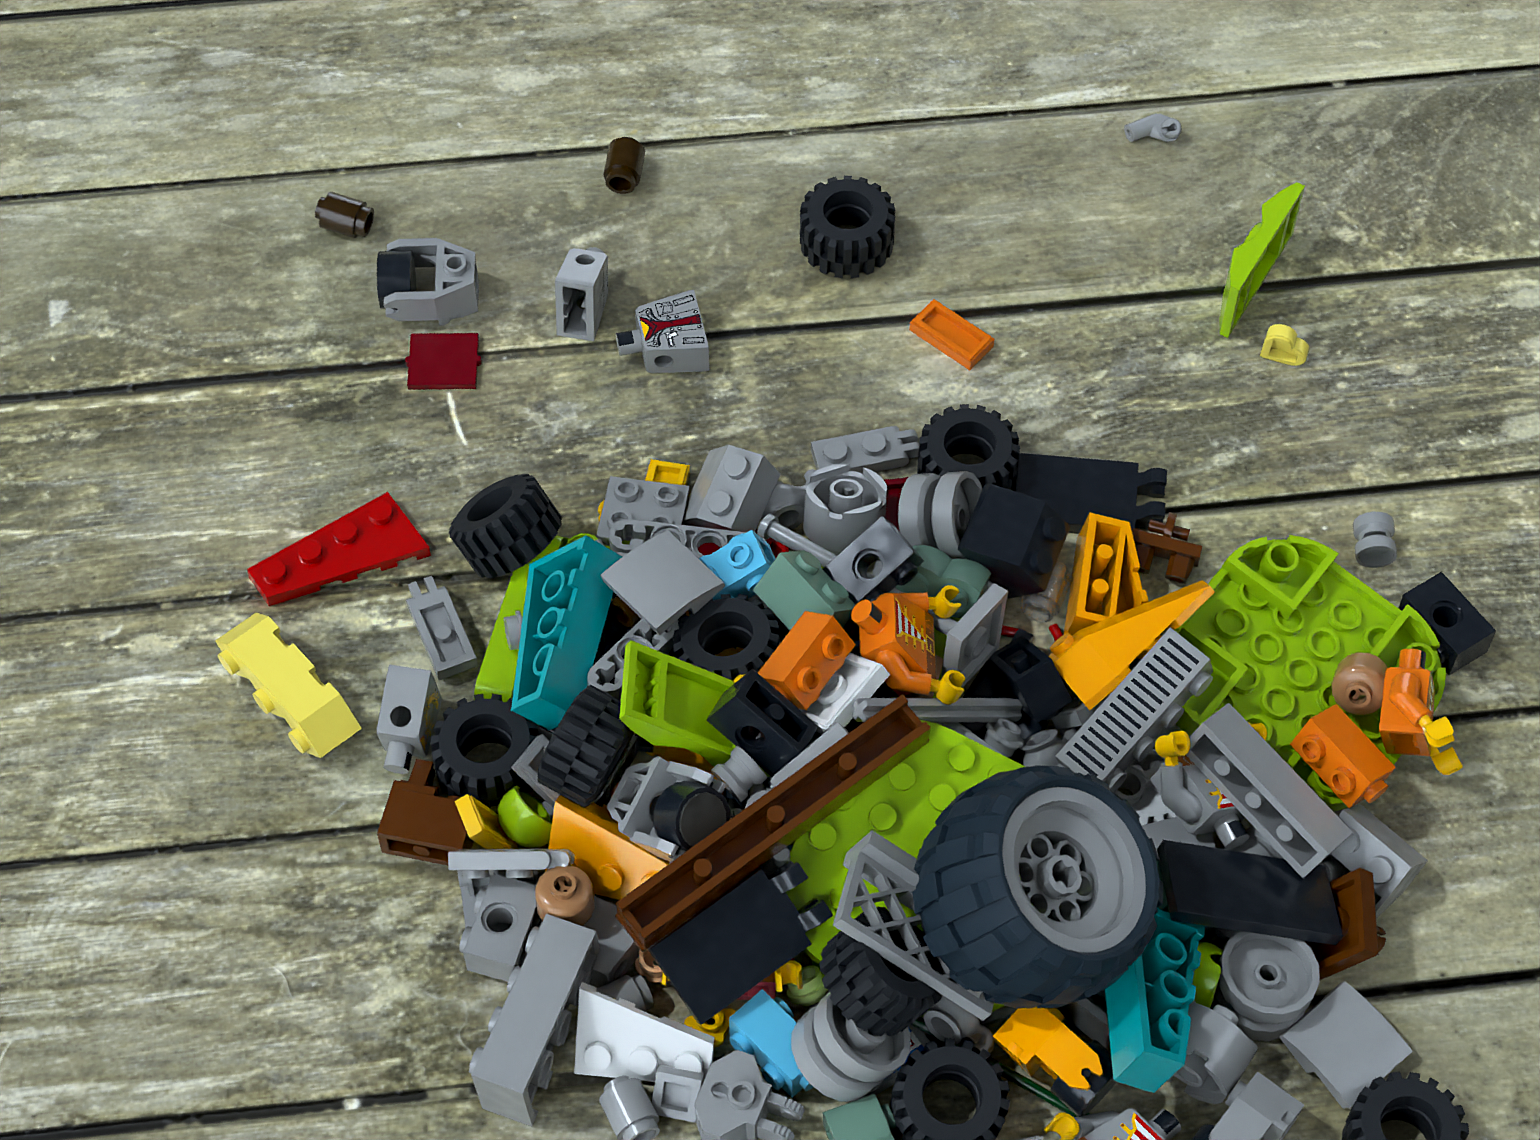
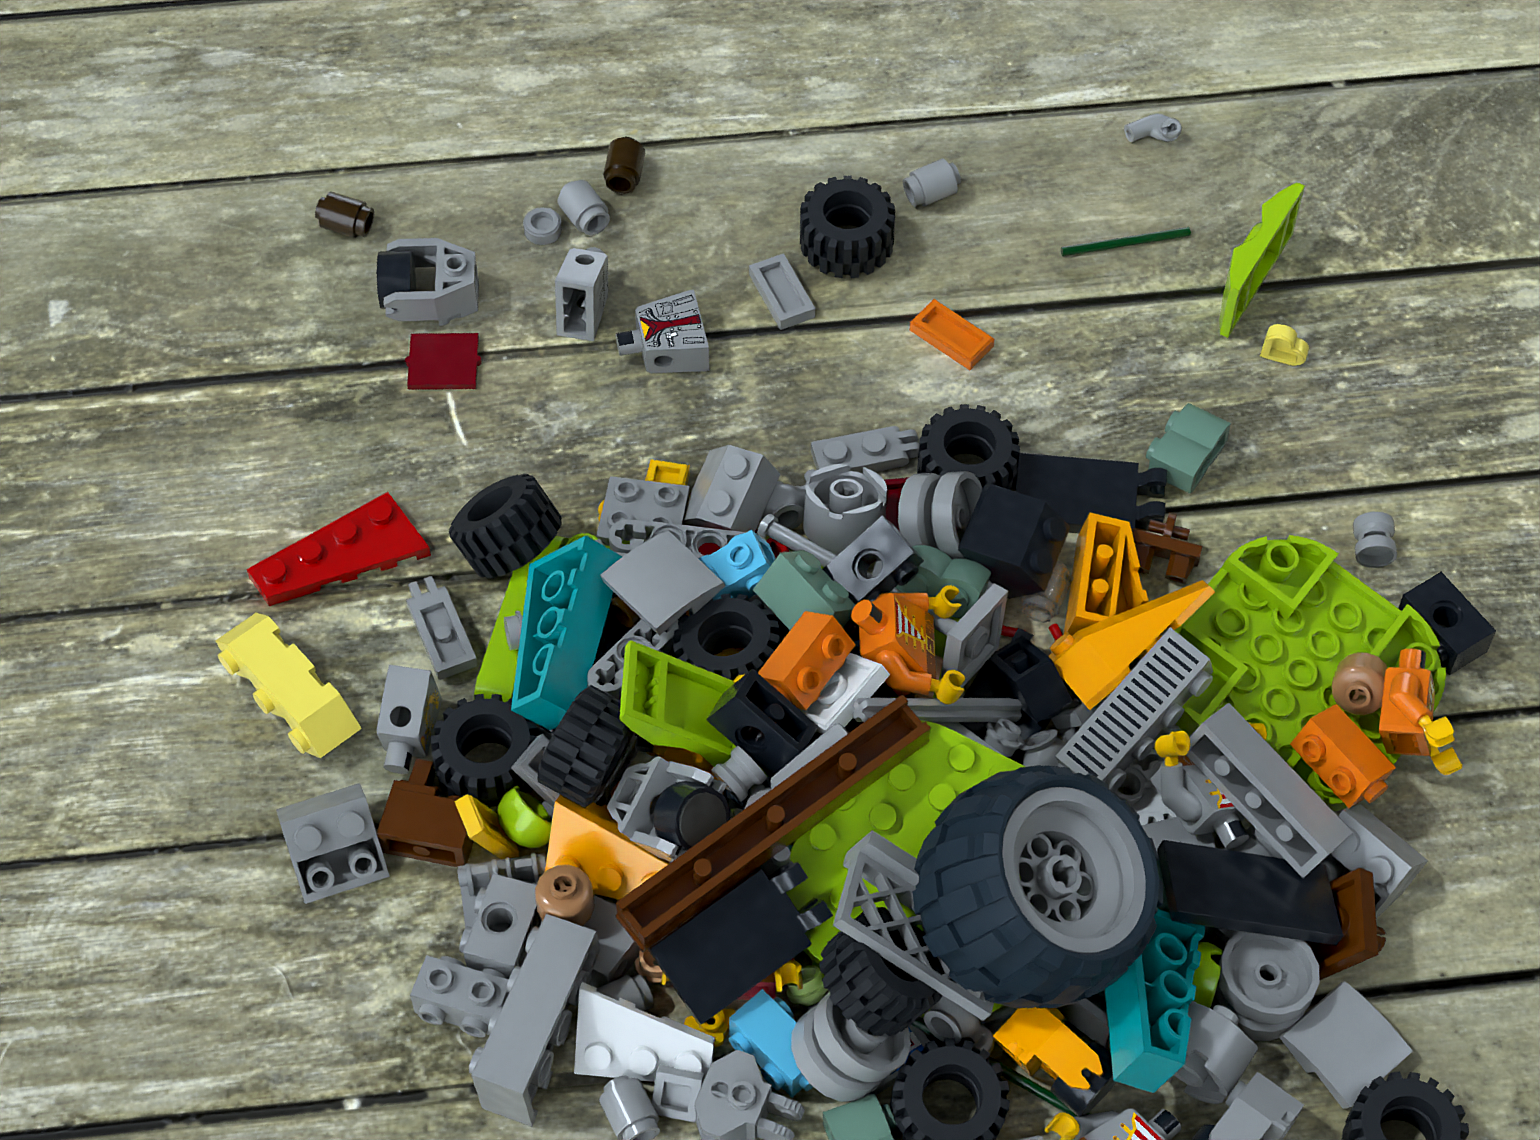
(332, 843): none -> light grey slope
(458, 994): none -> light grey brick
(516, 862): light grey hinge -> none
(542, 226): none -> light grey tile
(584, 207): none -> light grey brick
(782, 291): none -> light grey tile
(931, 183): none -> light grey brick
(1125, 241): none -> dark green axle
(1188, 446): none -> sand green brick

